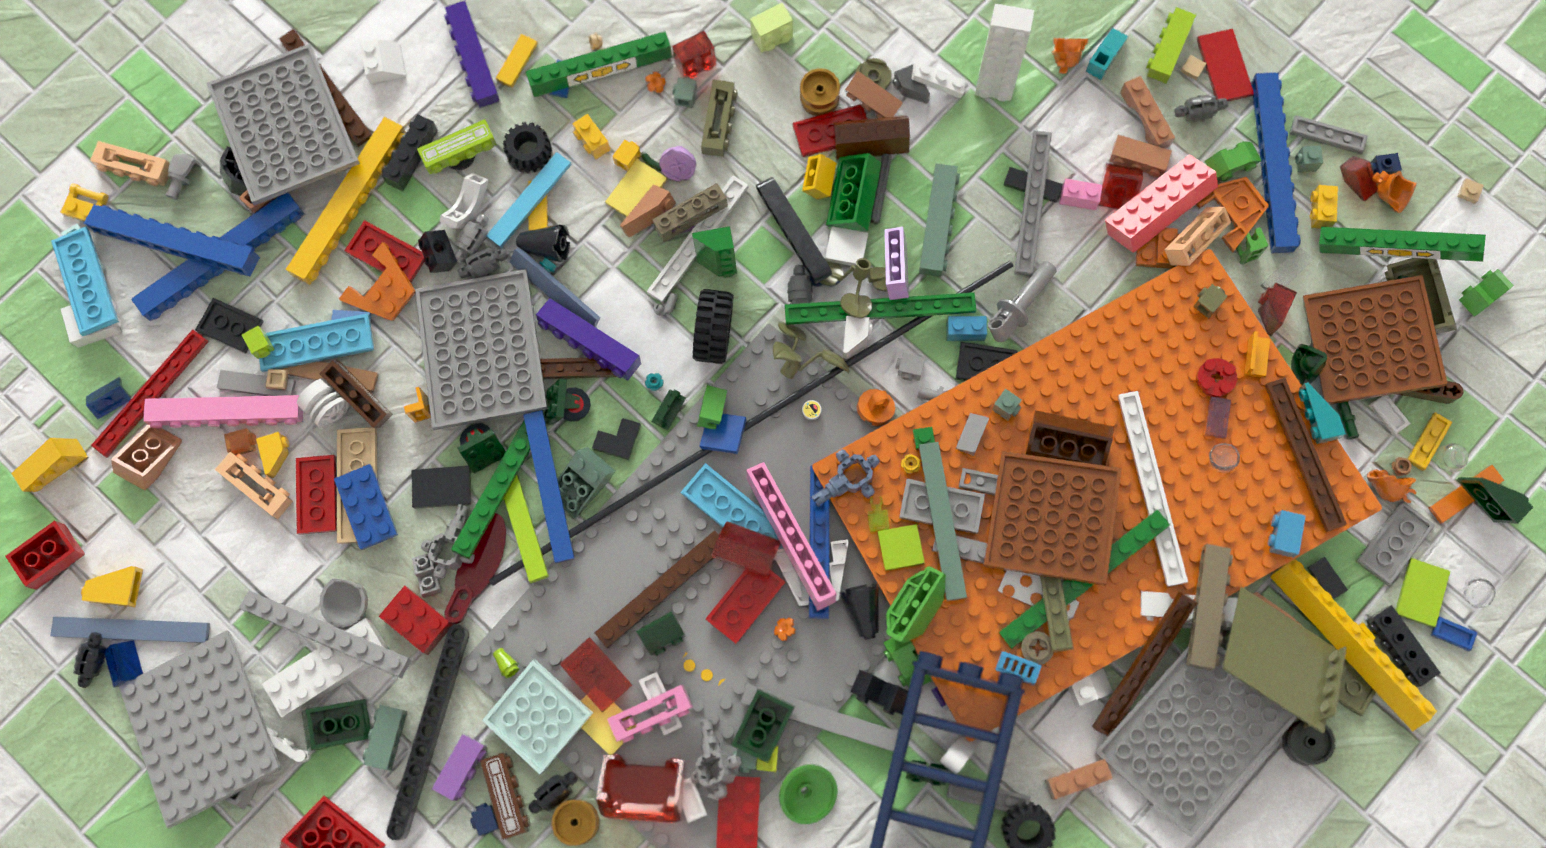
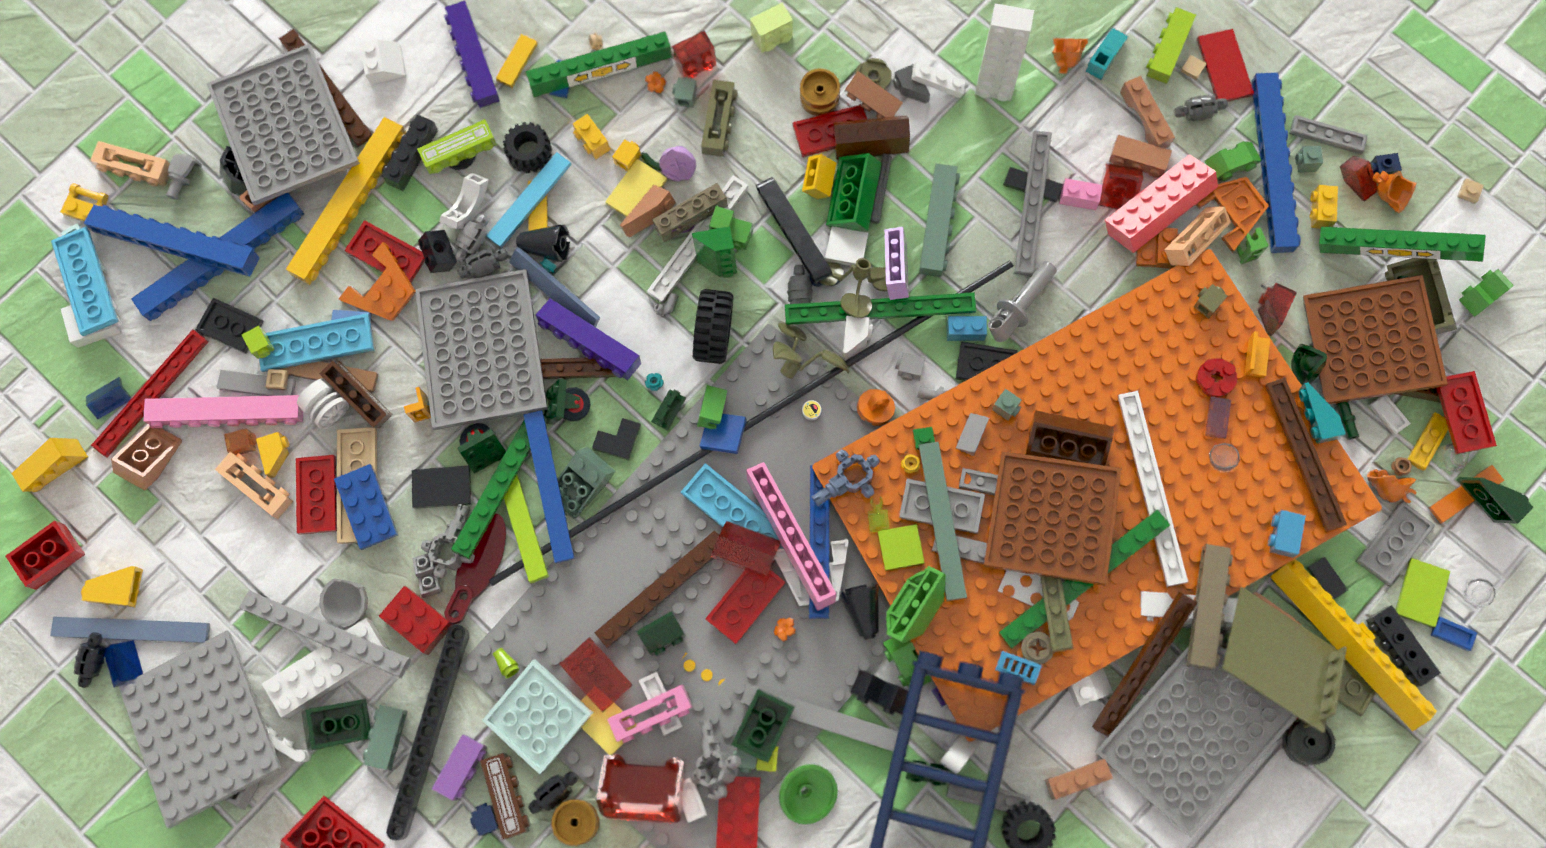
(740, 229): none -> bright green brick
(1466, 413): none -> red plate

